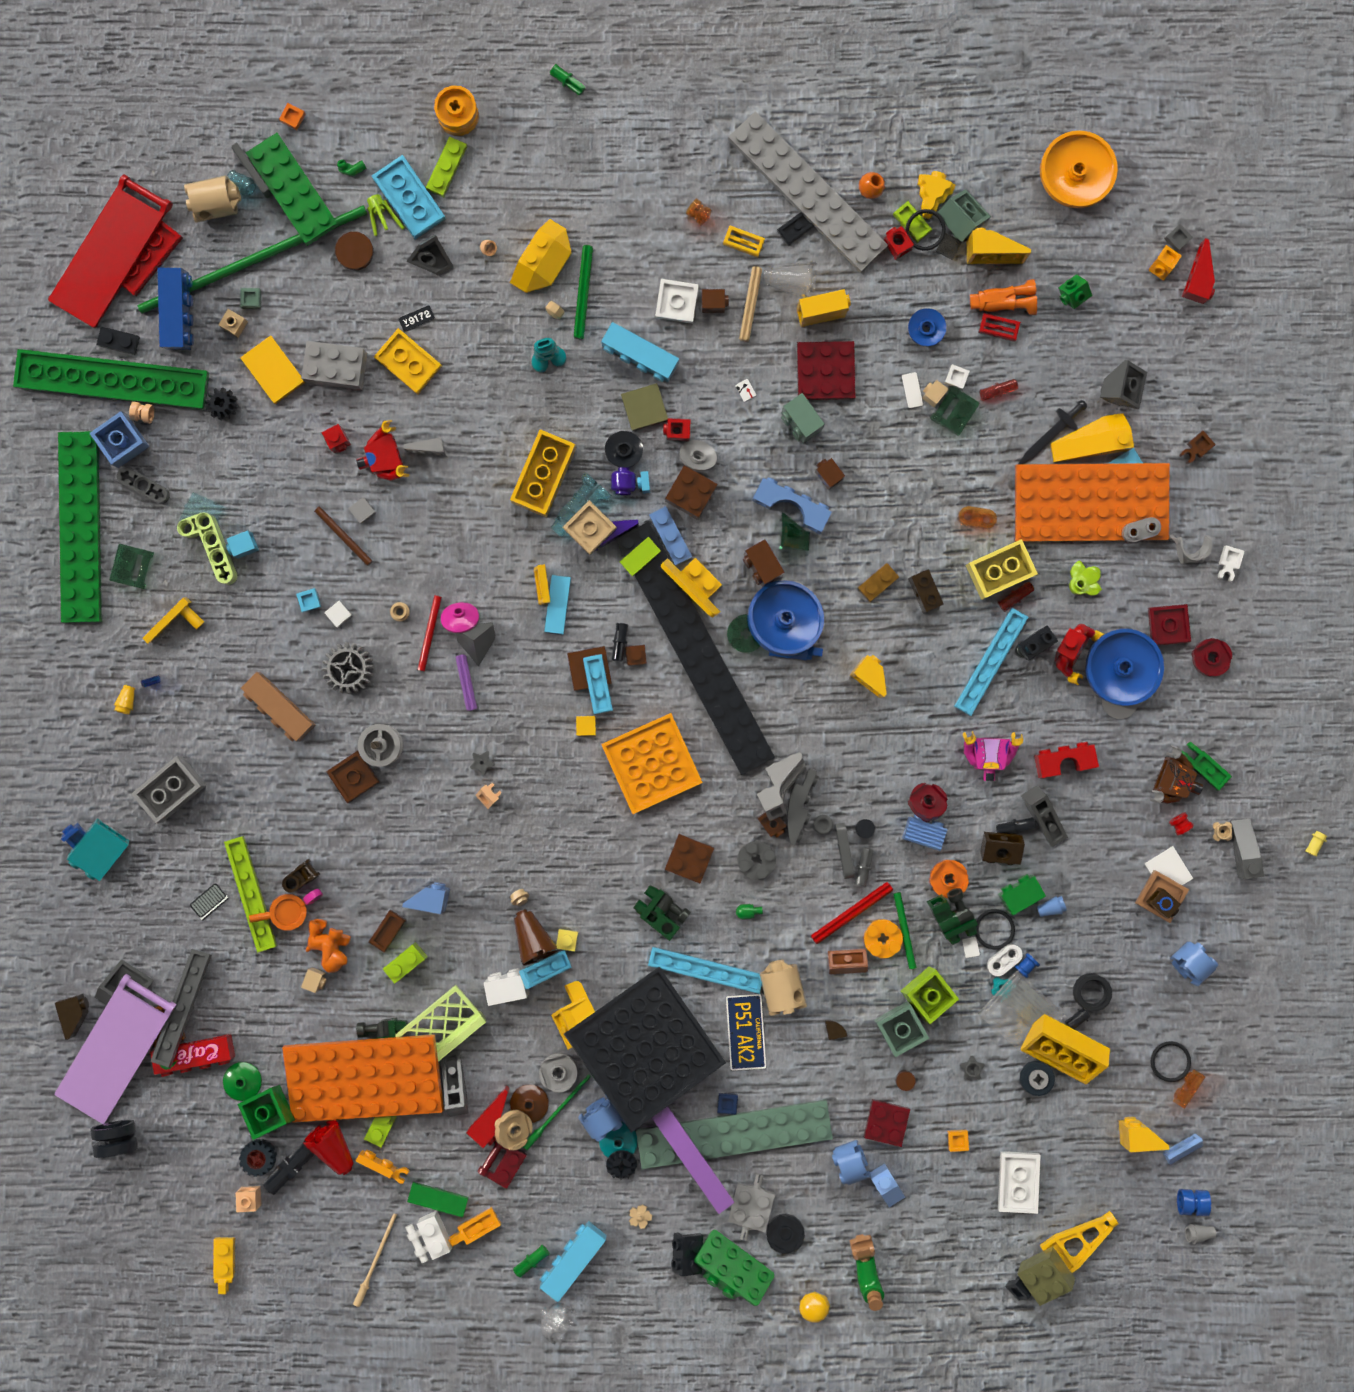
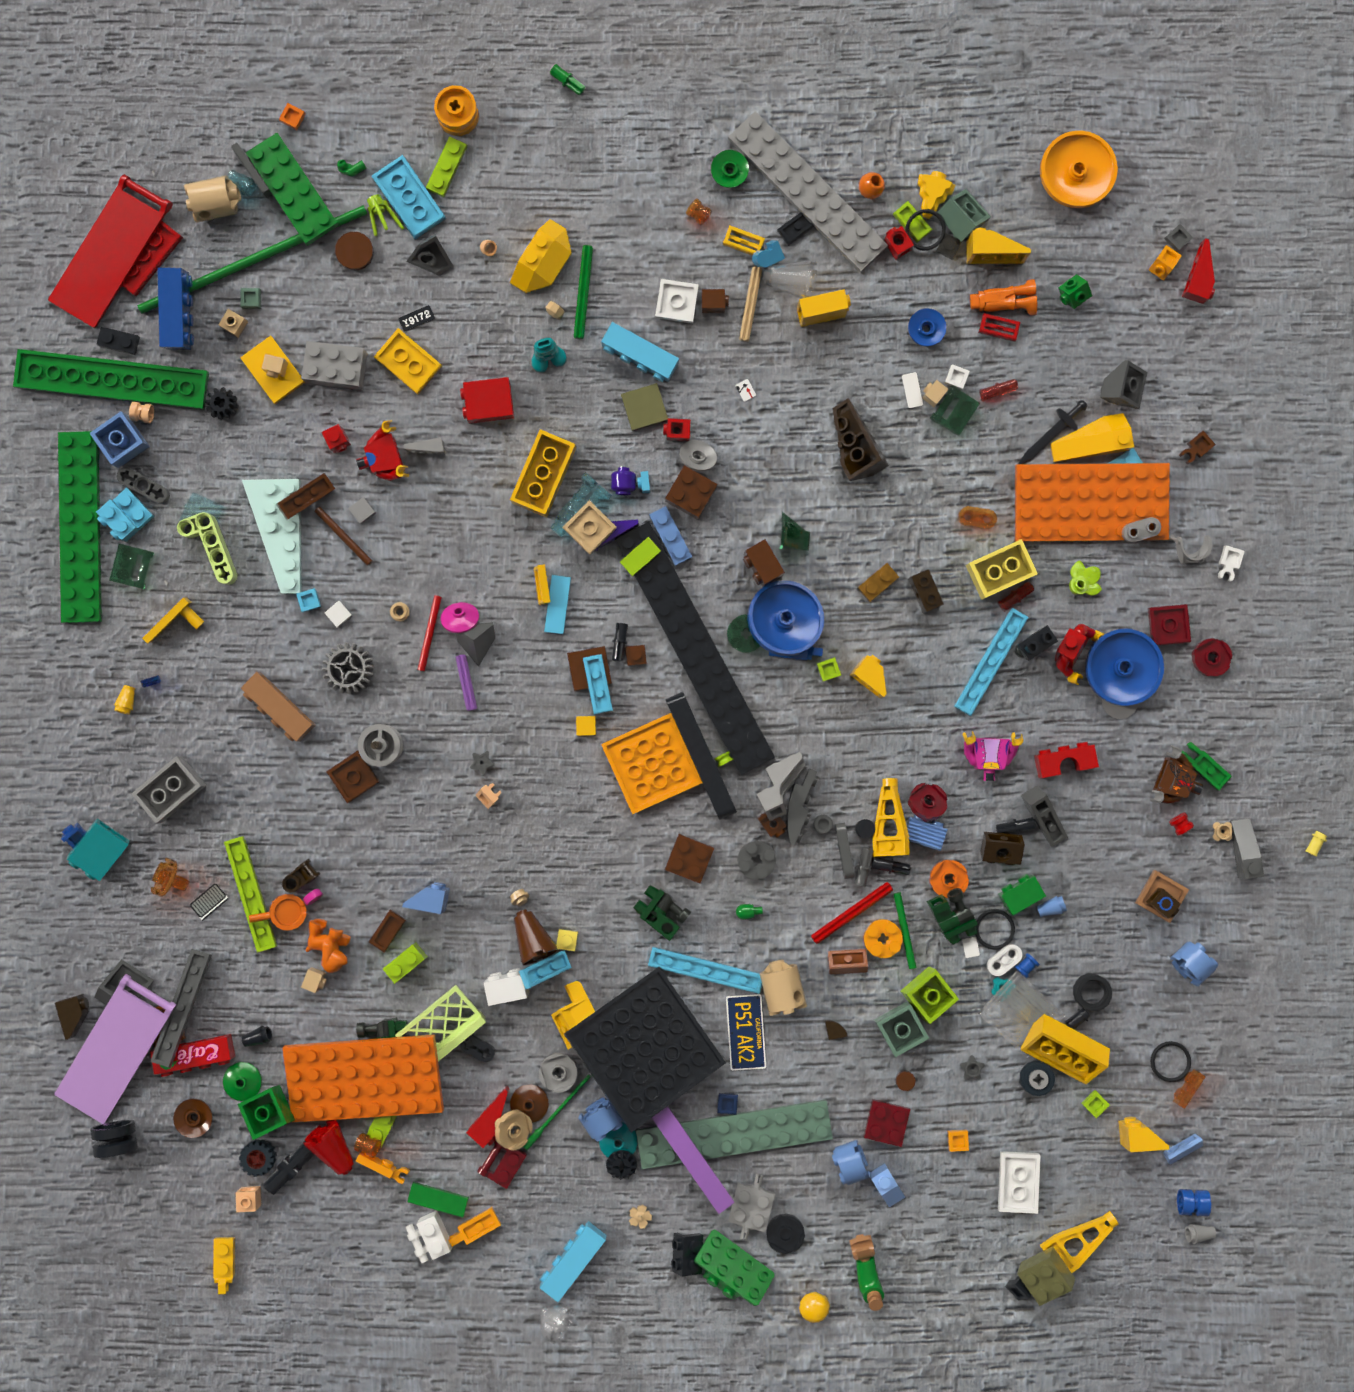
(124, 515): none -> medium azure plate
(166, 877): none -> clear orange tile
(186, 1124): none -> reddish brown dish
(242, 544): medium azure brick -> none
(259, 1036): none -> black cone
(274, 366): none -> tan plate
(279, 535): none -> light aqua wing
(305, 496): none -> reddish brown plate
(365, 1285): tan piece -> none
(367, 1145): none -> clear orange wheel
(454, 1084): dark grey slope -> none
(474, 1052): none -> black beam
(487, 400): none -> red brick
(531, 1261): green axle -> none
(623, 440): black dish -> none
(696, 583): yellow plate -> none
(701, 755): none -> black beam
(723, 759): none -> lime bush
(729, 160): none -> green dish
(769, 256): none -> dark azure leg
(802, 419): sand green brick -> none
(813, 515): medium blue arch -> none
(826, 370): dark red plate -> none
(828, 669): none -> lime plate
(829, 473): reddish brown brick -> none
(857, 447): none -> dark brown wedge
(890, 845): none -> yellow plate
(891, 866): none -> black axle
(1095, 1104): none -> lime plate
(1170, 865): white sticker -> none

